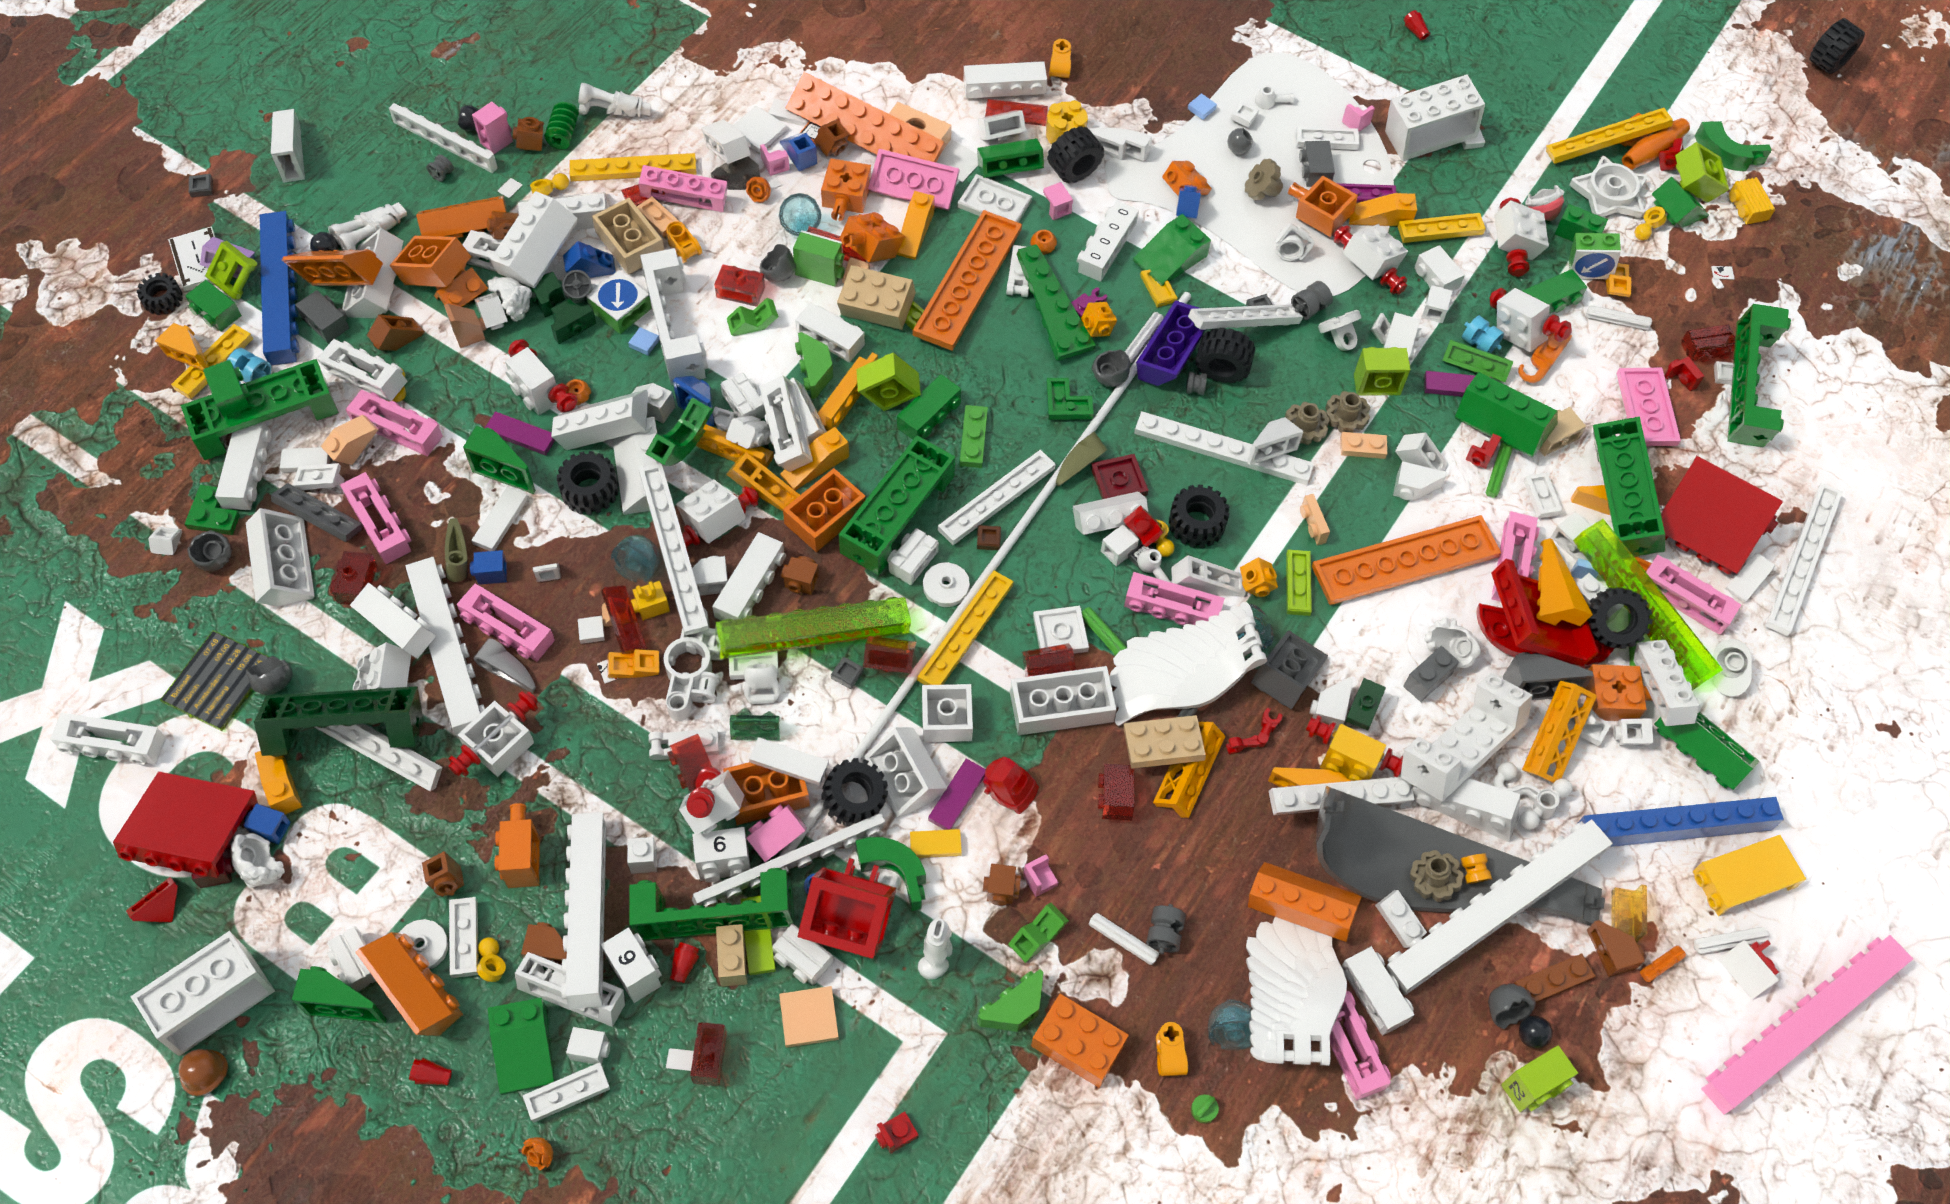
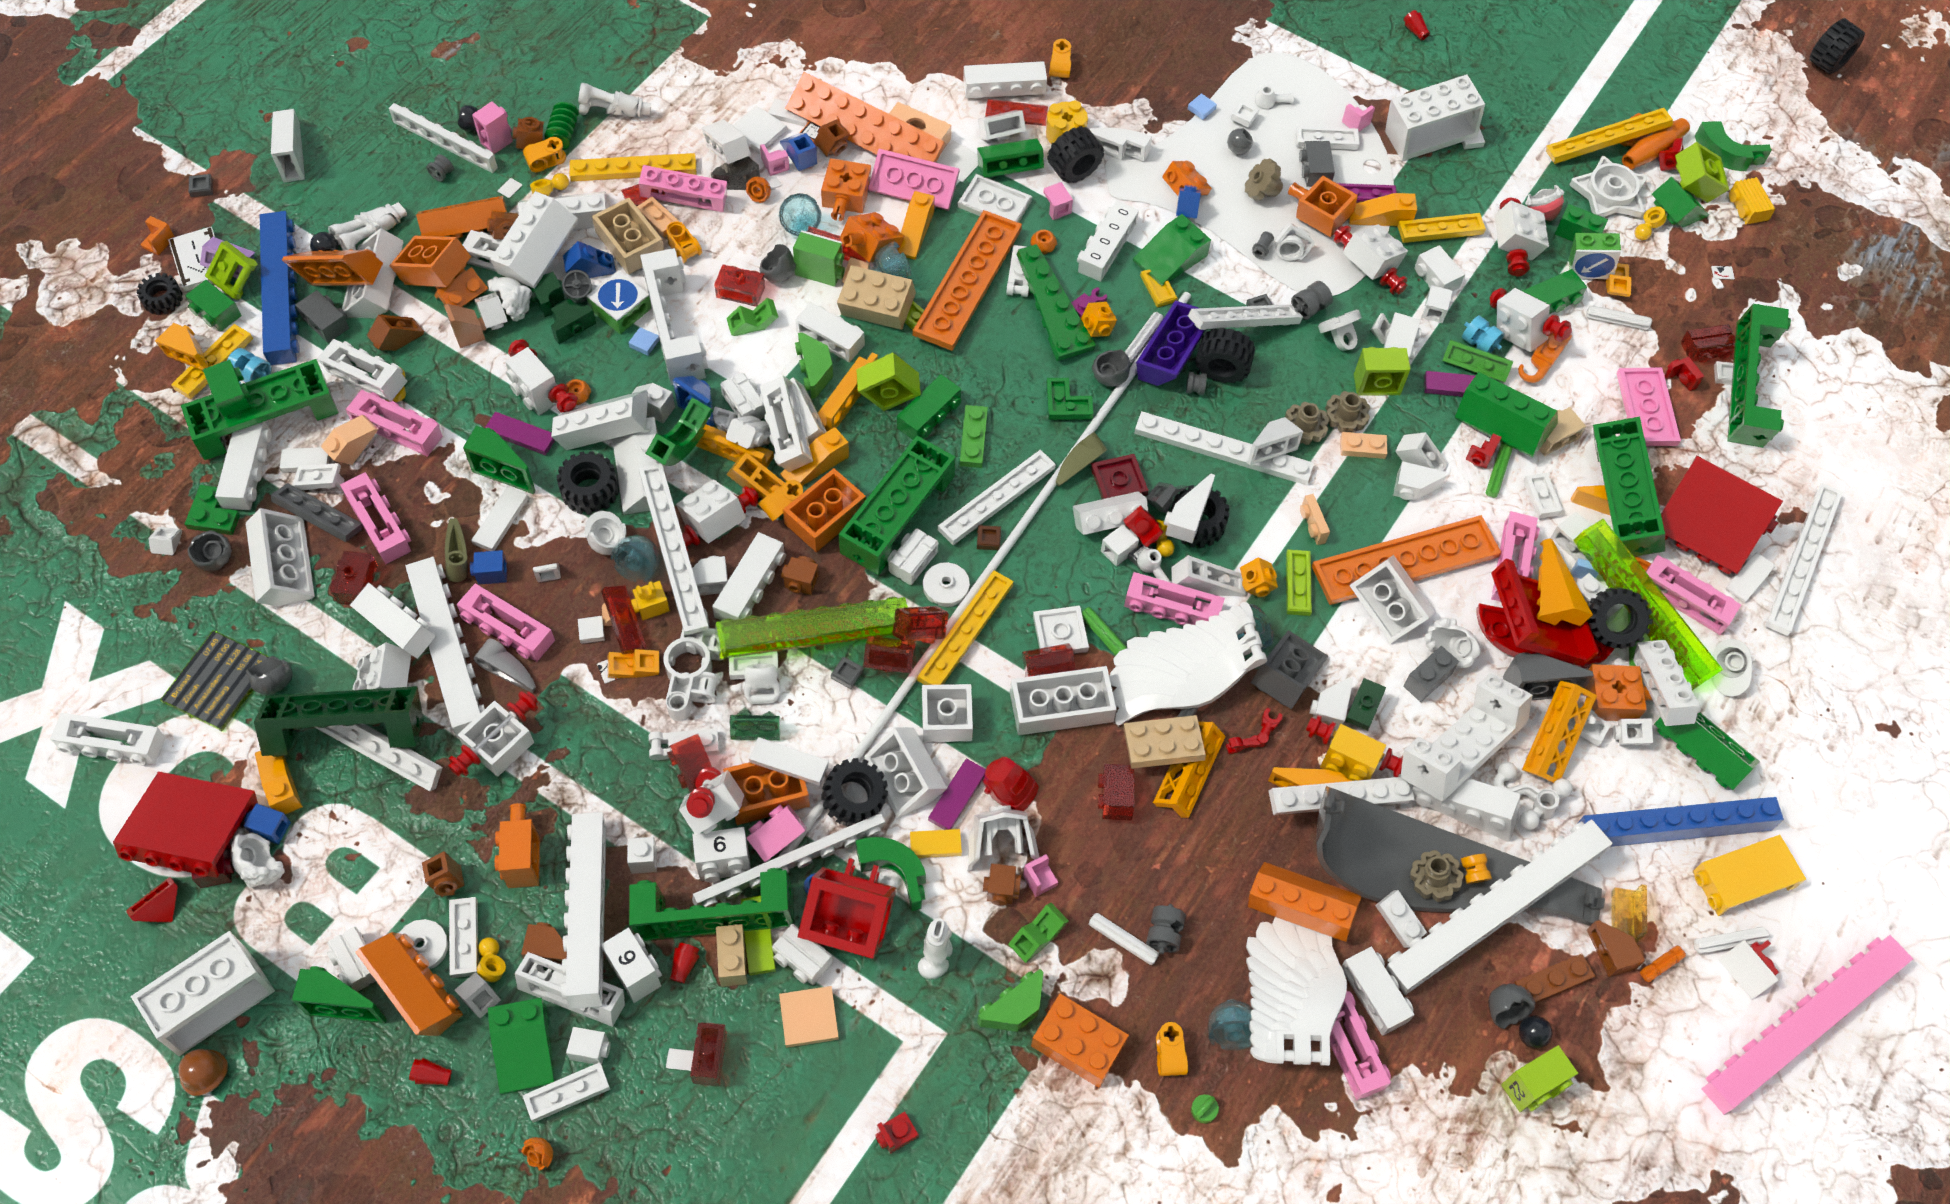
(159, 236): none -> orange panel
(477, 995): none -> light grey brick
(543, 156): none -> light orange piece
(604, 532): none -> white helmet
(777, 500): none -> light orange piece
(891, 262): none -> clear light blue cylinder
(920, 624): none -> clear red brick
(999, 819): none -> white piece
(1162, 496): none -> dark grey slope
(1187, 512): none -> white slope
(1260, 248): none -> dark grey pin
(1392, 599): none -> white slope

